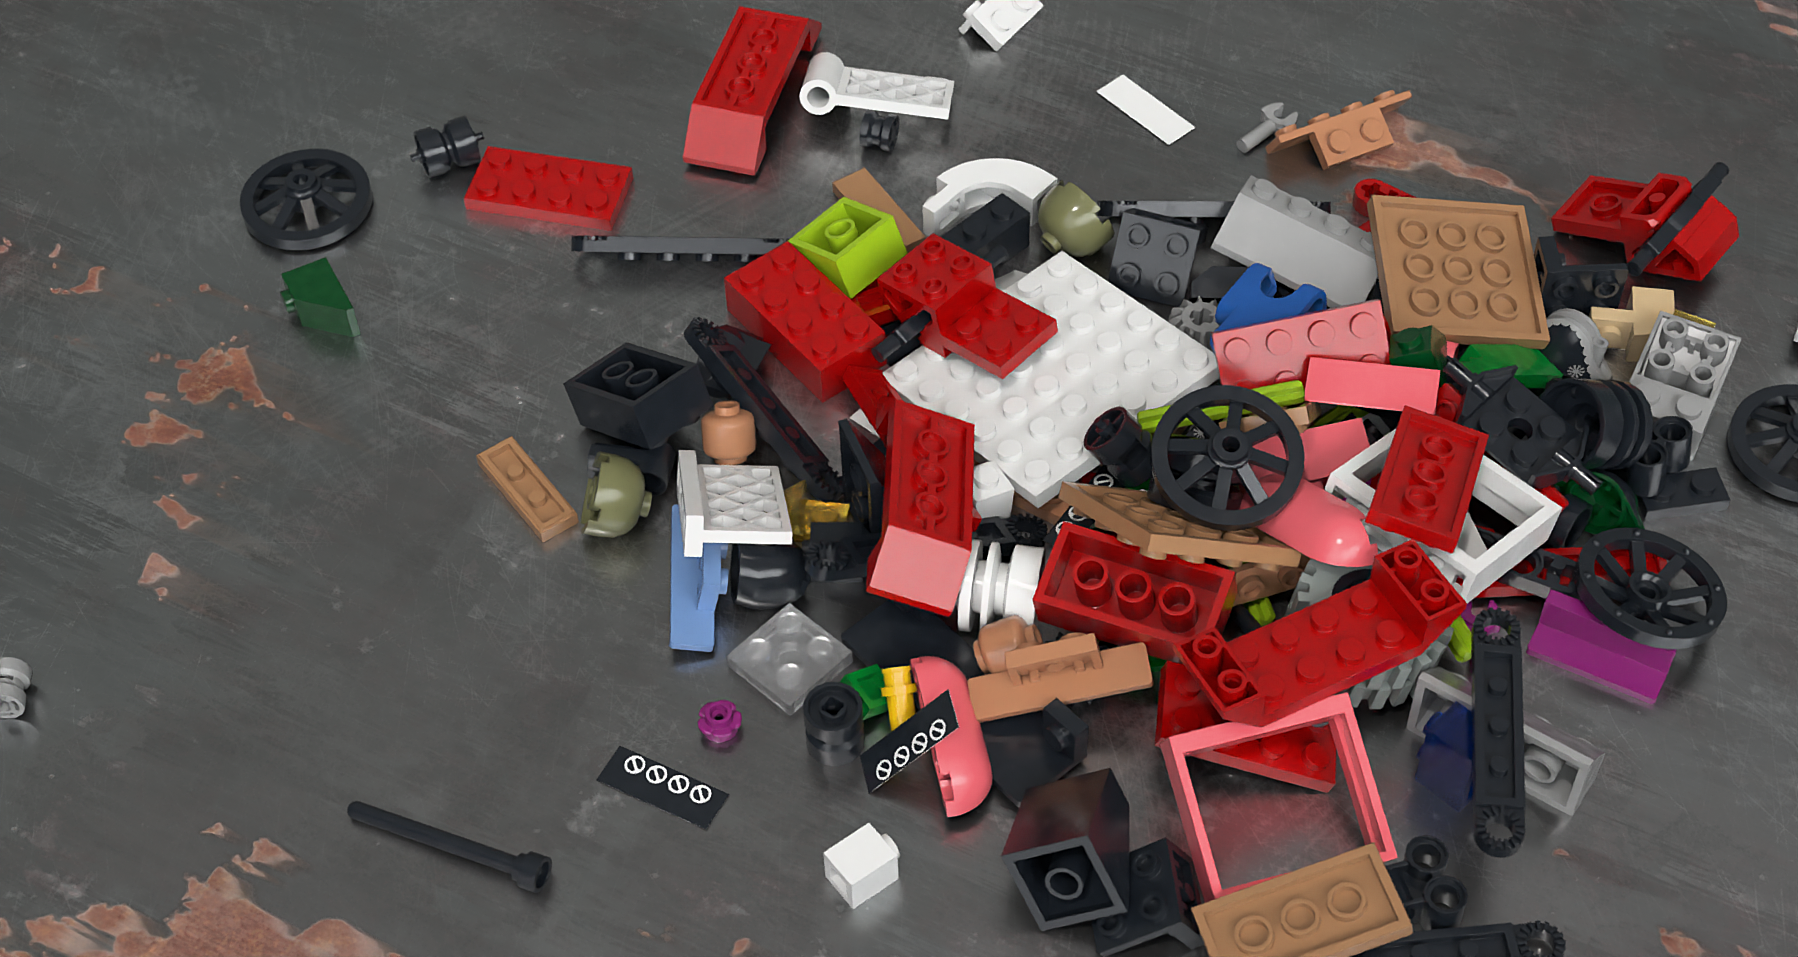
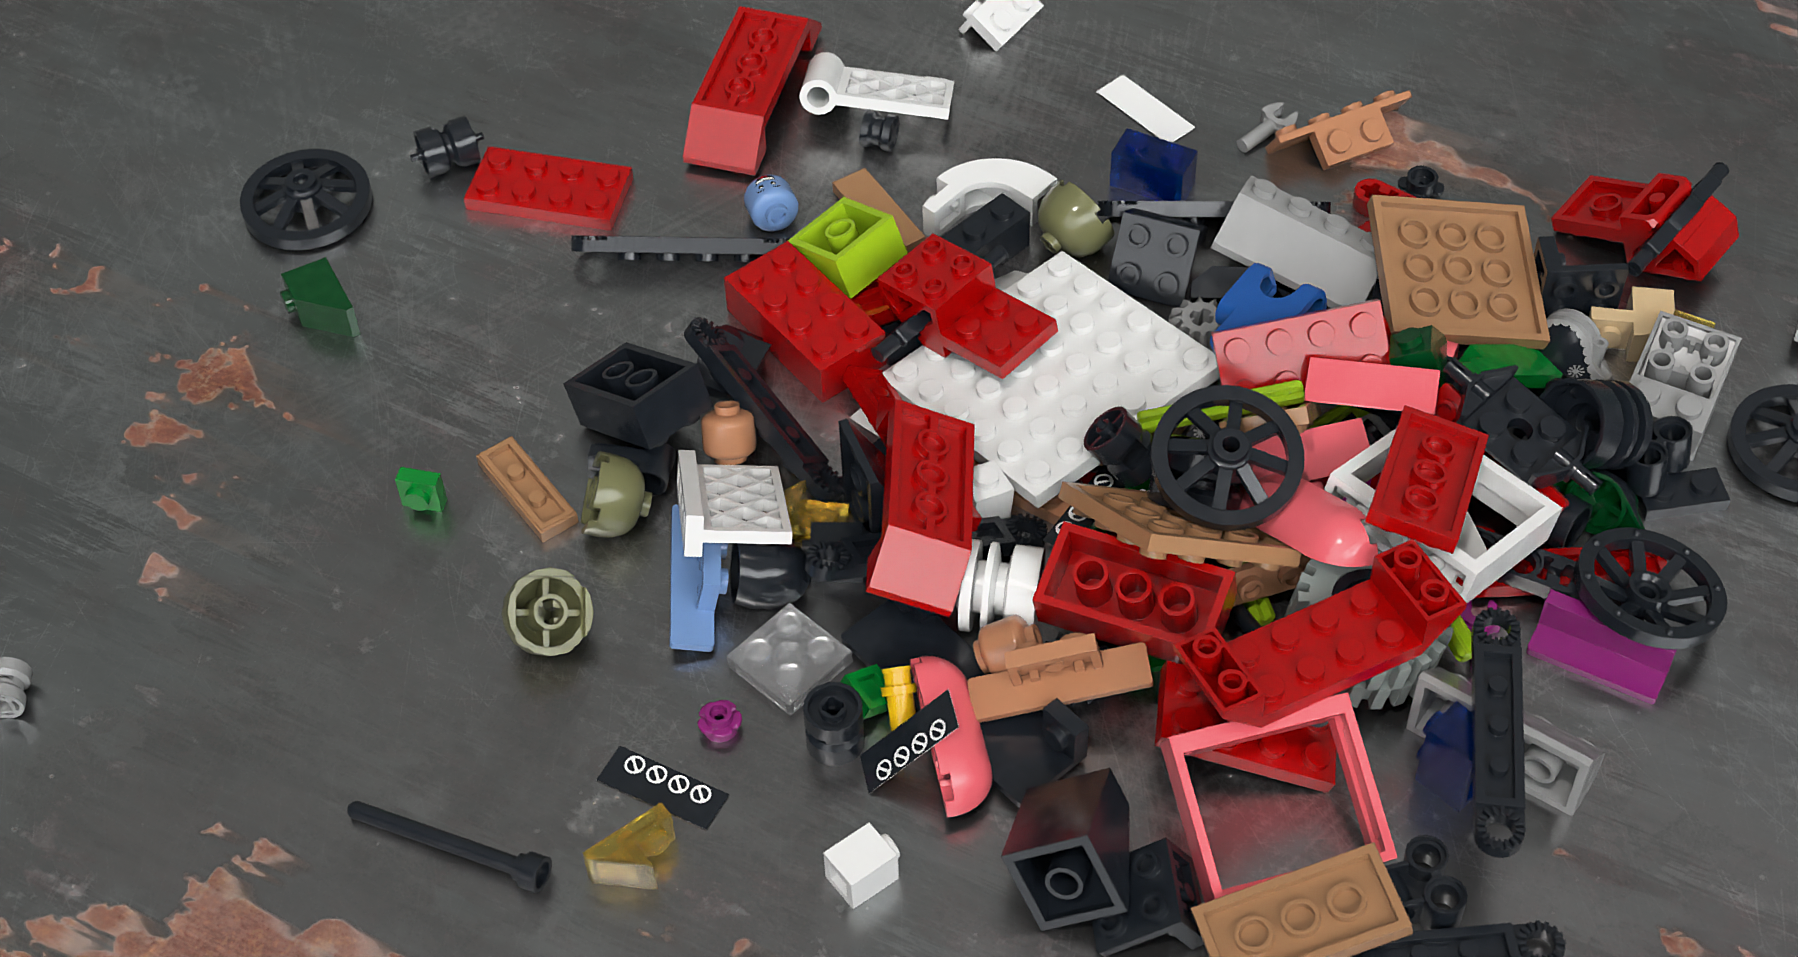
(421, 489): none -> green plate
(547, 612): none -> olive cylinder
(624, 854): none -> clear yellow slope
(771, 203): none -> medium blue head
(1153, 167): none -> clear blue brick
(1421, 182): none -> black plate

